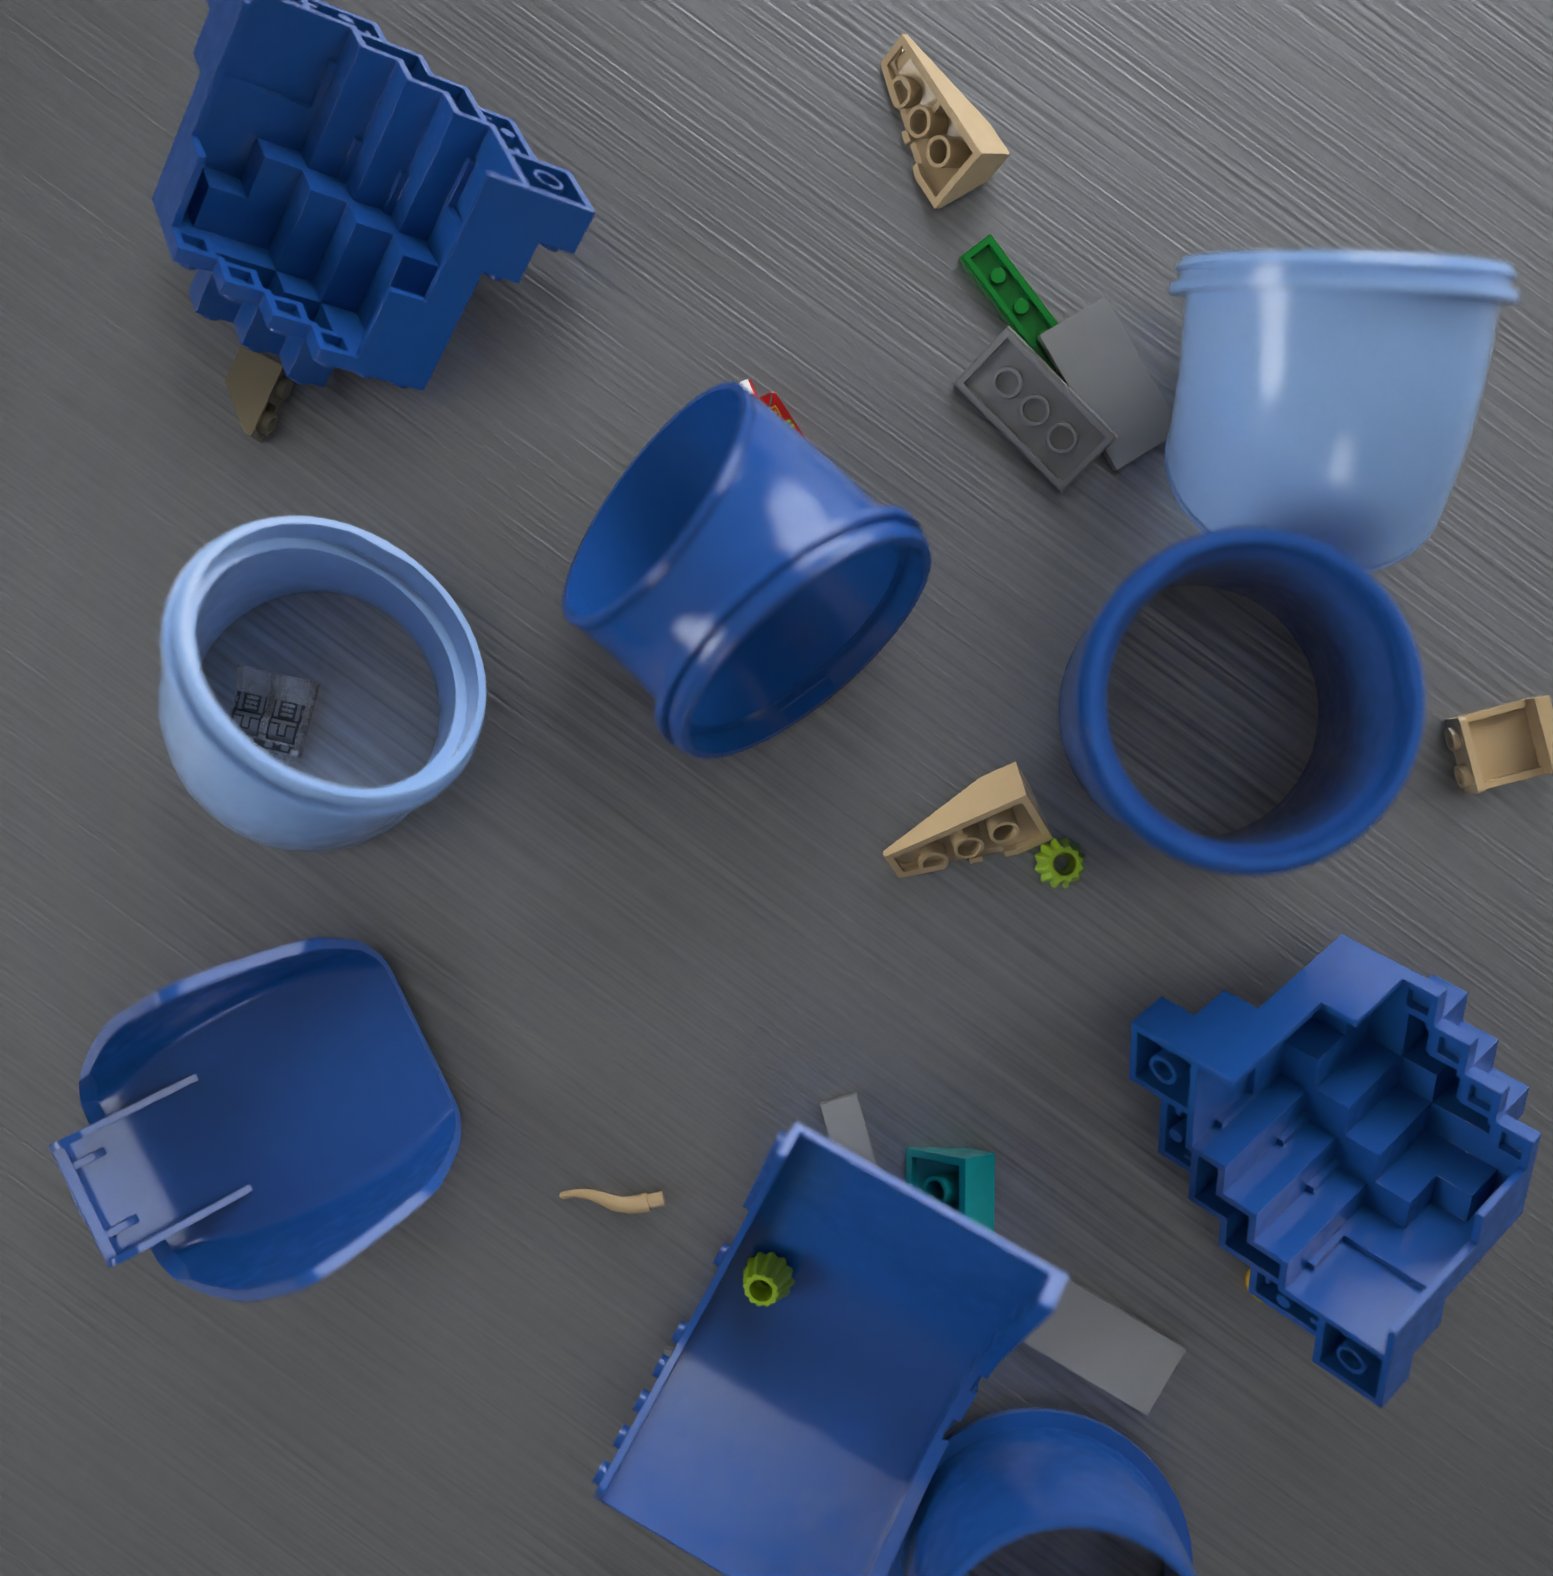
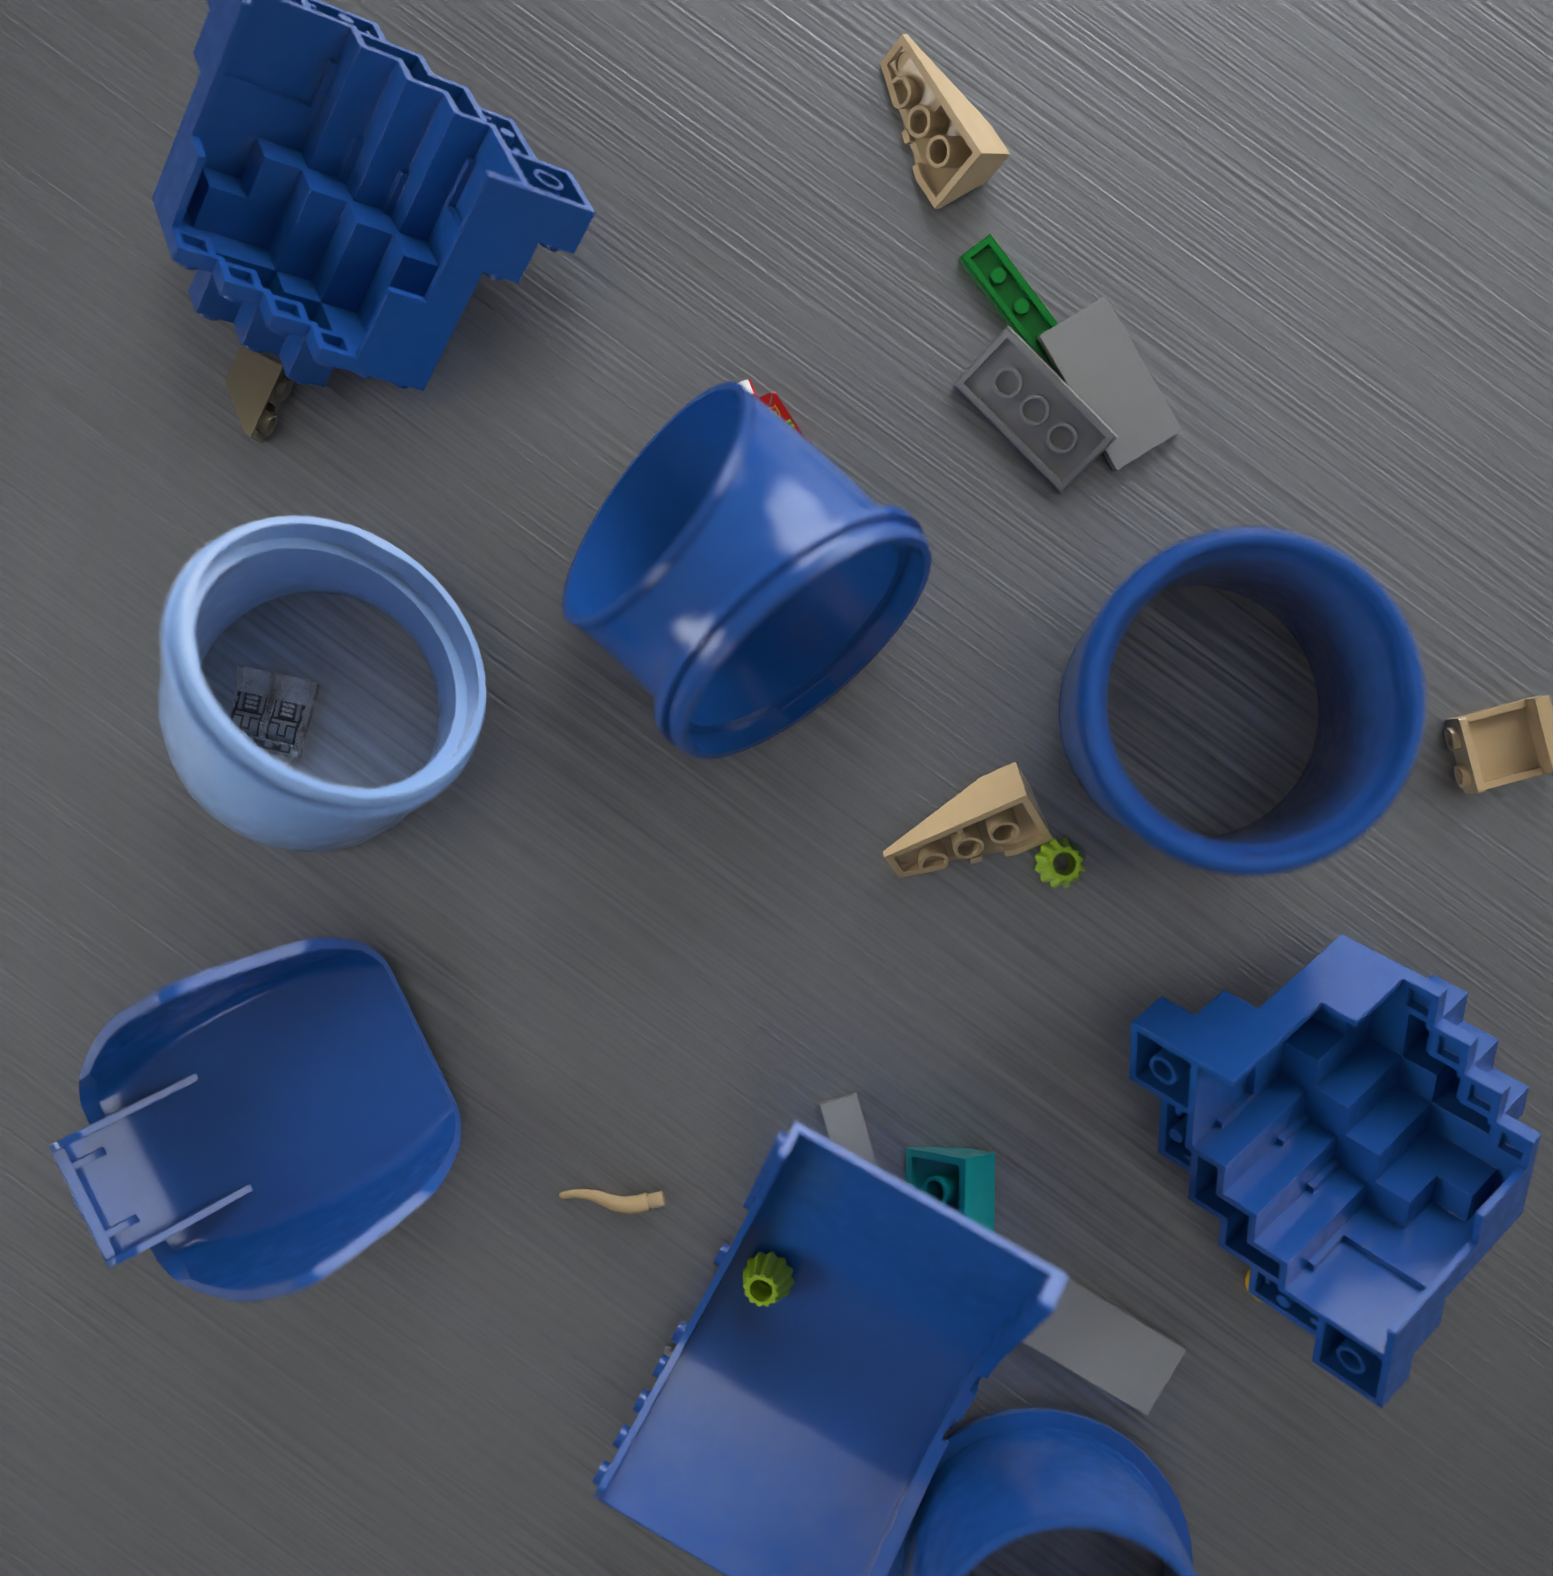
(1330, 391): light blue piece -> none

